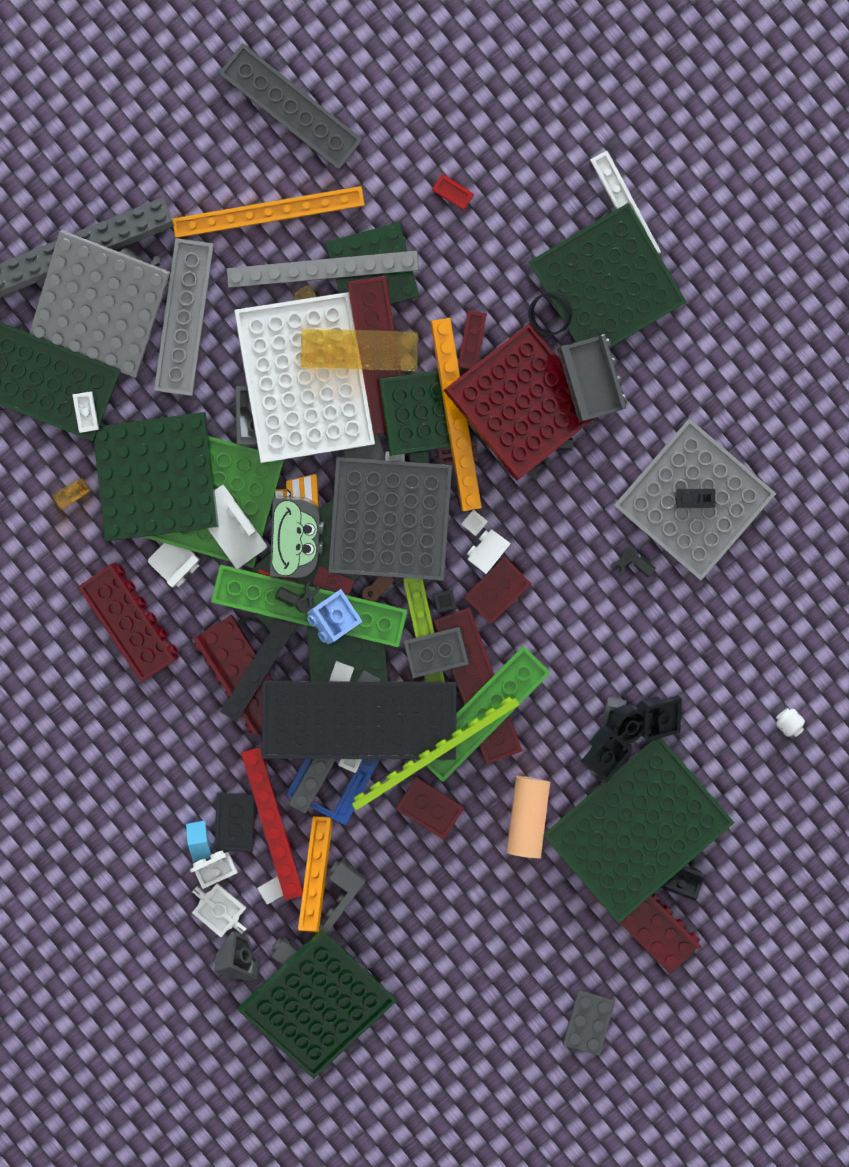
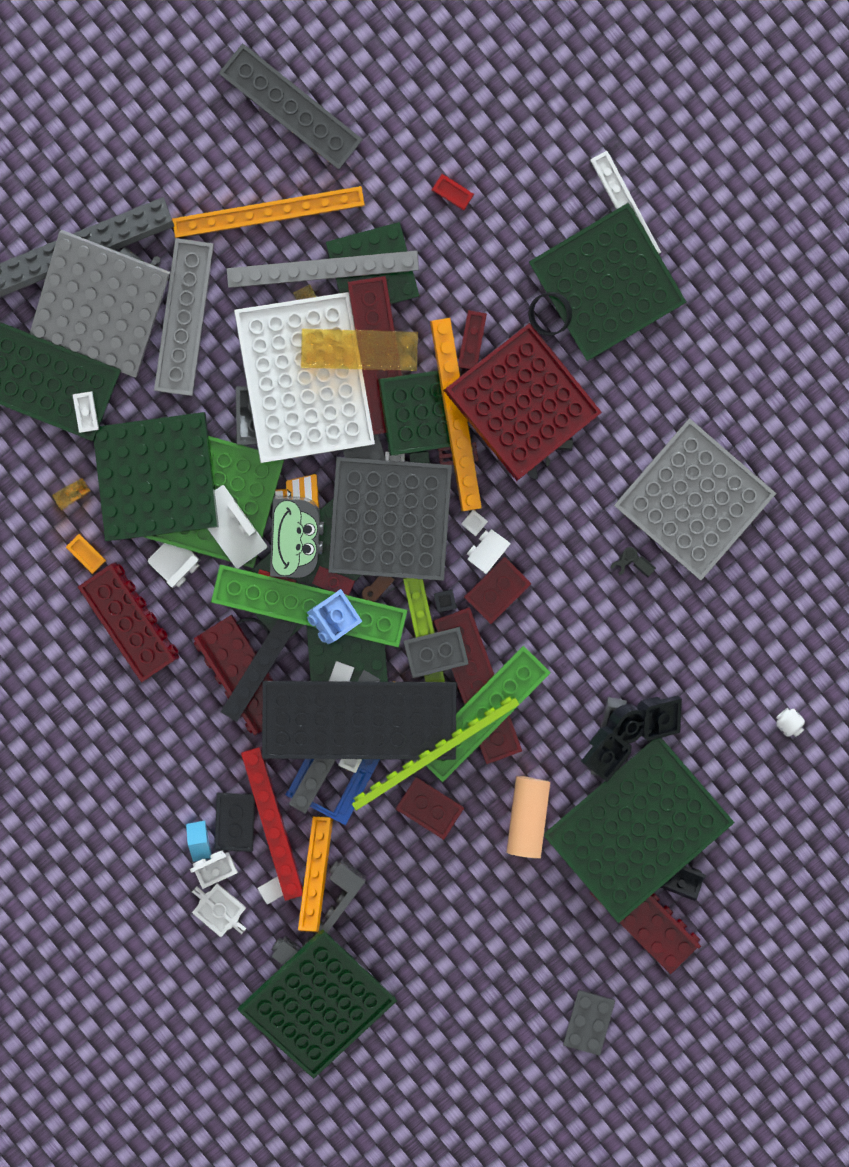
(86, 553): none -> light orange tile
(236, 960): dark grey slope -> none
(303, 603): pearl dark grey bar -> none
(592, 378): dark grey panel -> none
(695, 498): black plate -> none

